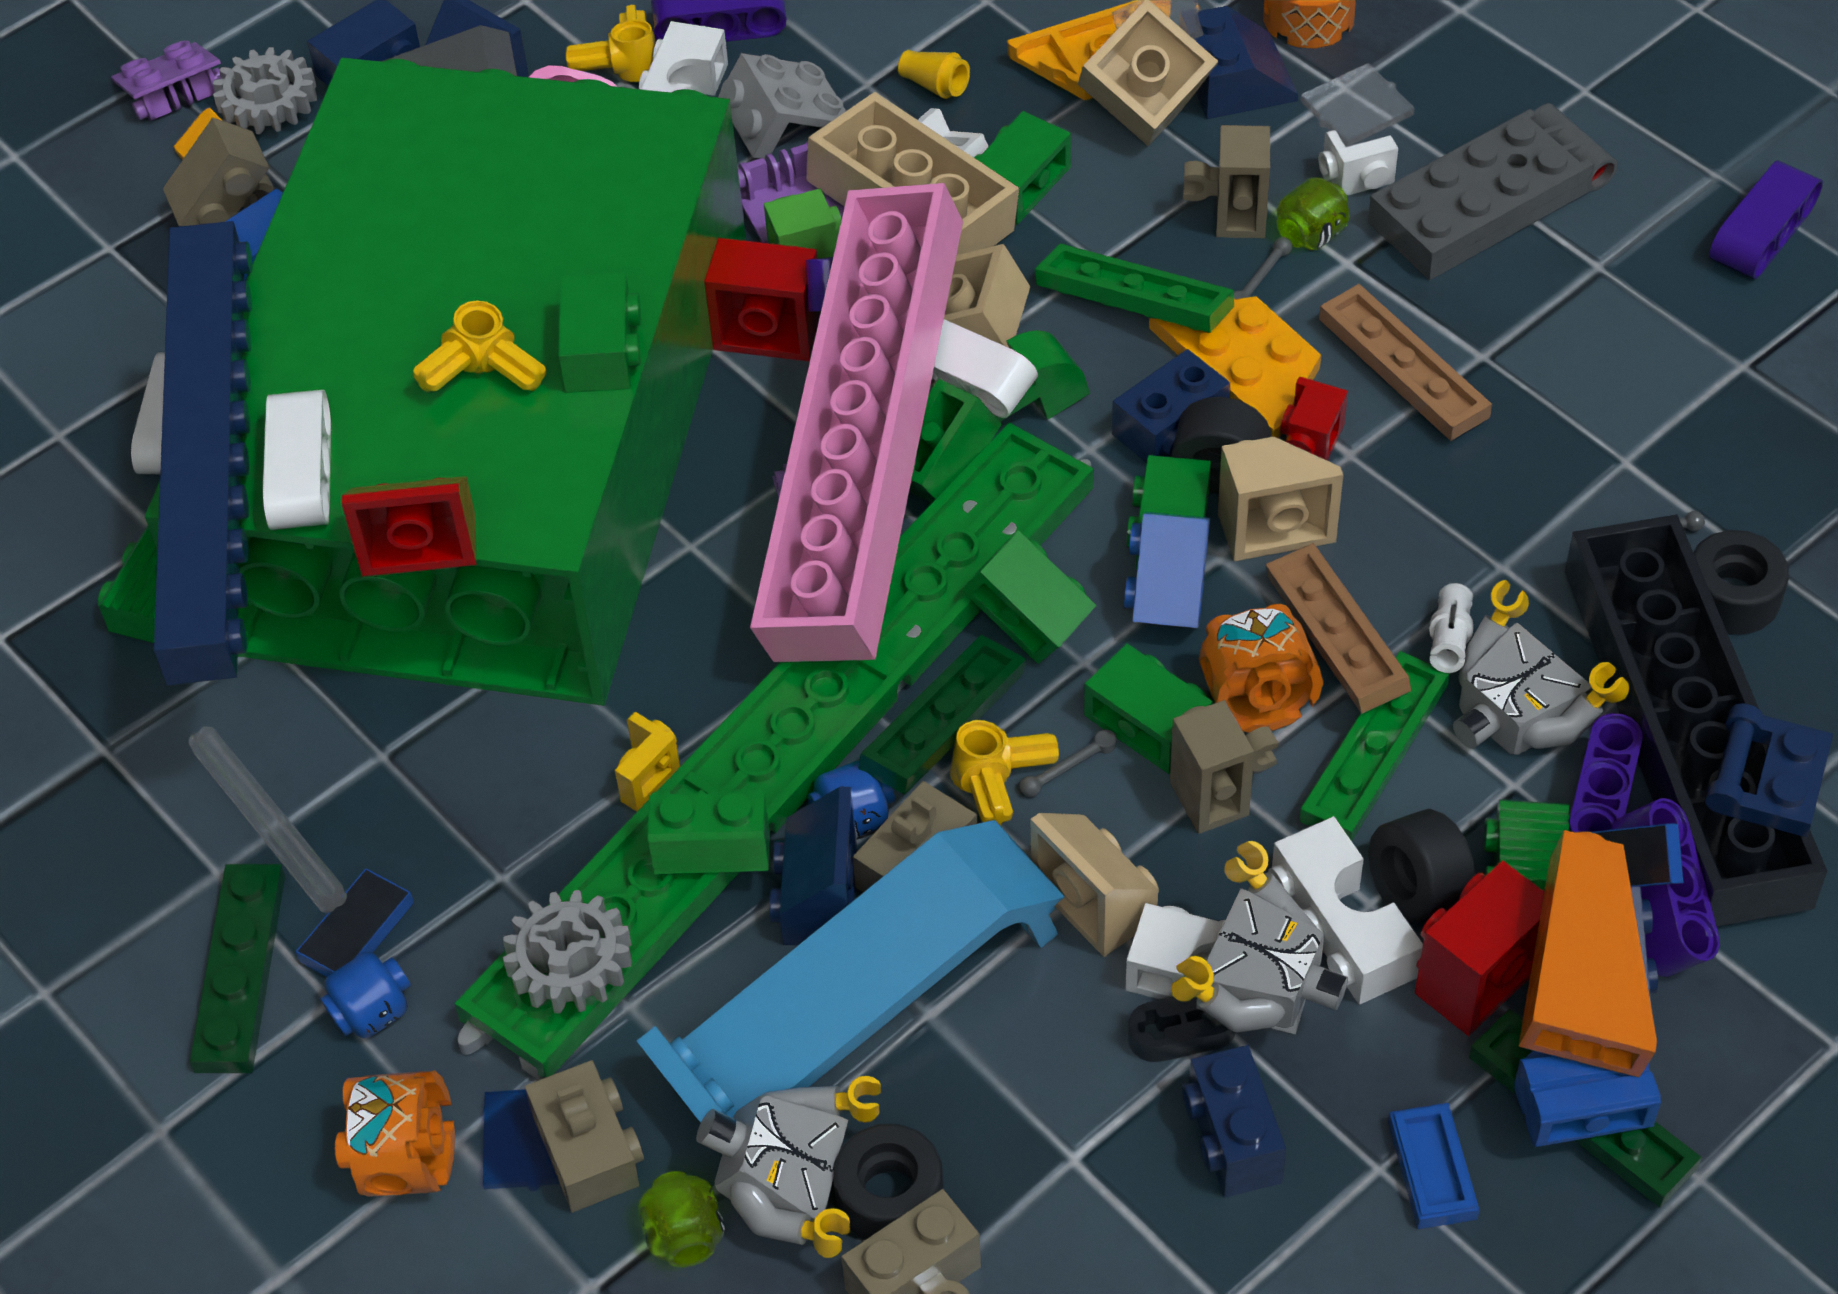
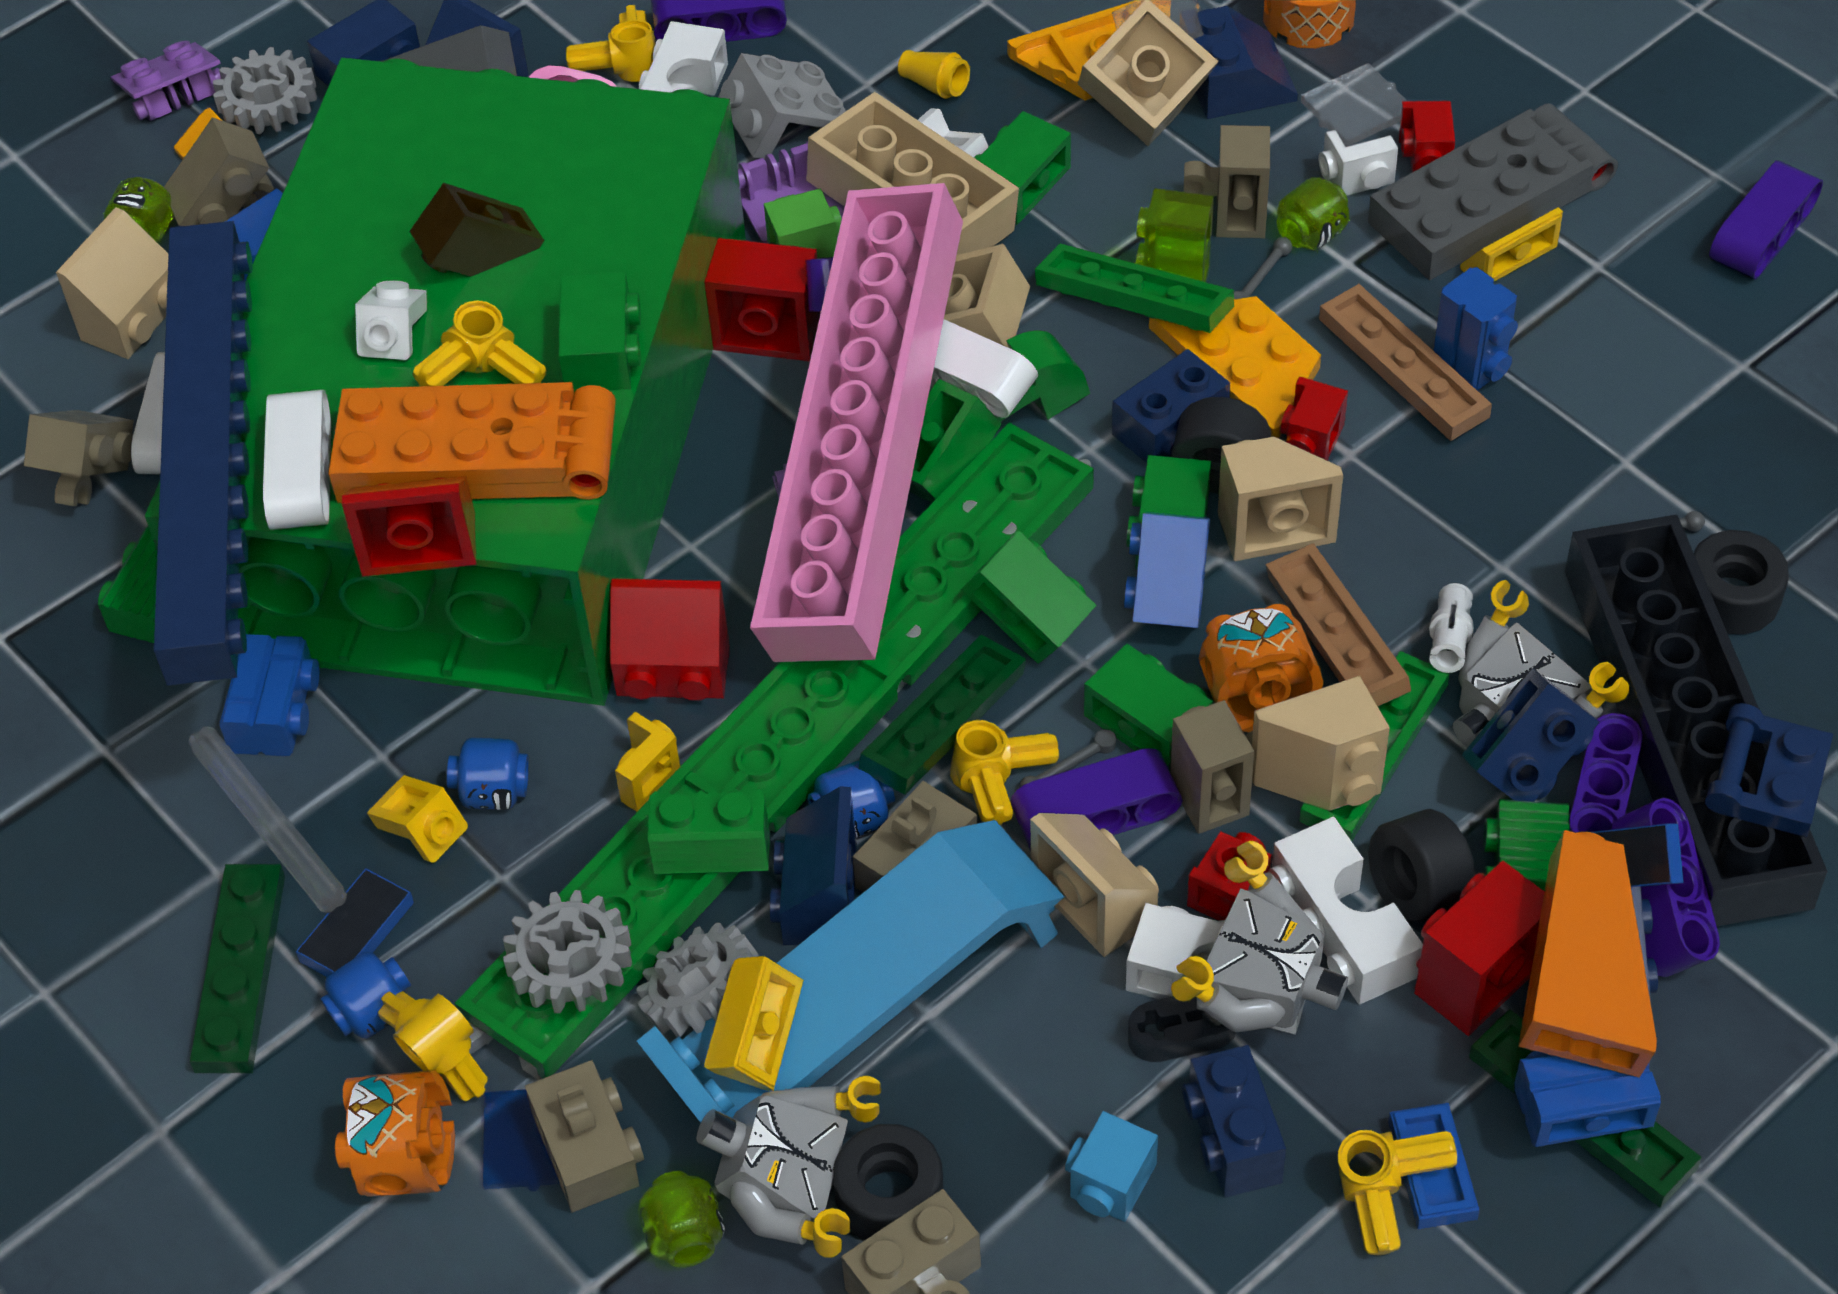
(77, 447): none -> dark tan brick
(116, 285): none -> tan slope
(145, 203): none -> clear neon green head
(268, 697): none -> blue brick
(387, 319): none -> white bracket
(419, 814): none -> yellow bracket
(435, 1039): none -> yellow axle
(472, 232): none -> dark brown slope
(488, 773): none -> blue head
(500, 436): none -> orange hinge
(668, 638): none -> red slope
(692, 979): none -> light grey gear
(754, 1022): none -> yellow slope
(1111, 793): none -> dark purple beam
(1111, 1166): none -> dark azure brick
(1176, 233): none -> clear neon green brick
(1208, 885): none -> red brick
(1322, 746): none -> tan slope
(1374, 1192): none -> yellow axle
(1426, 131): none -> red brick
(1476, 327): none -> blue brick
(1518, 247): none -> yellow slope
(1531, 739): none -> dark blue brick

